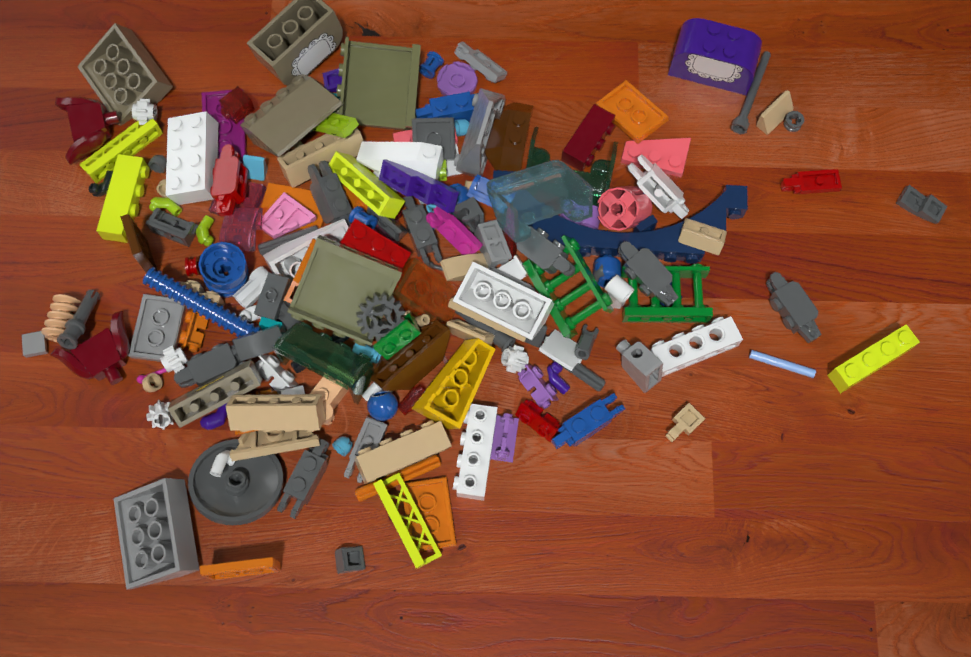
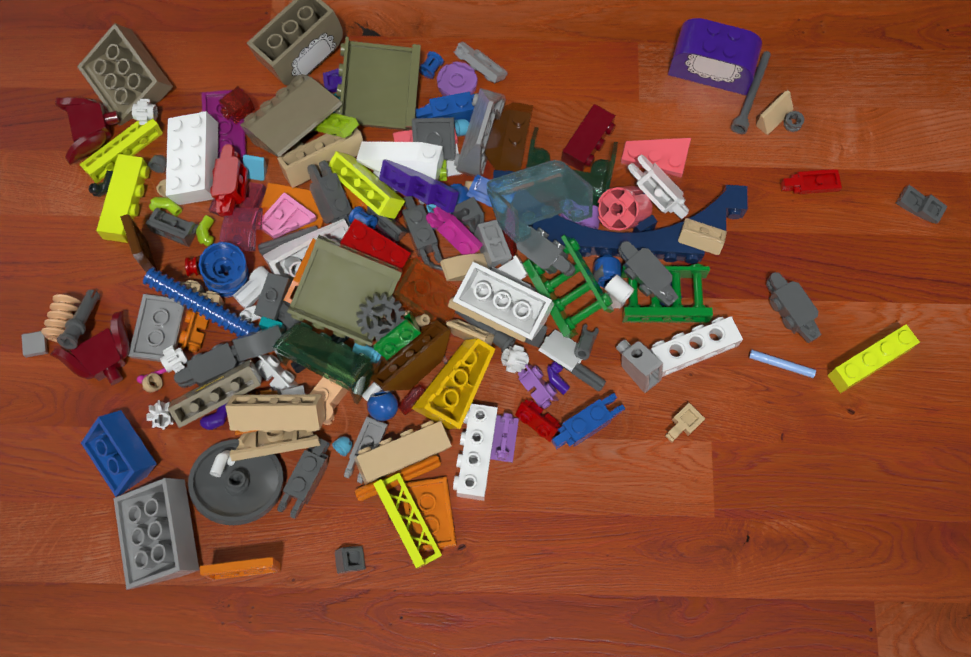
(118, 452): none -> blue slope
(633, 111): orange tile -> none

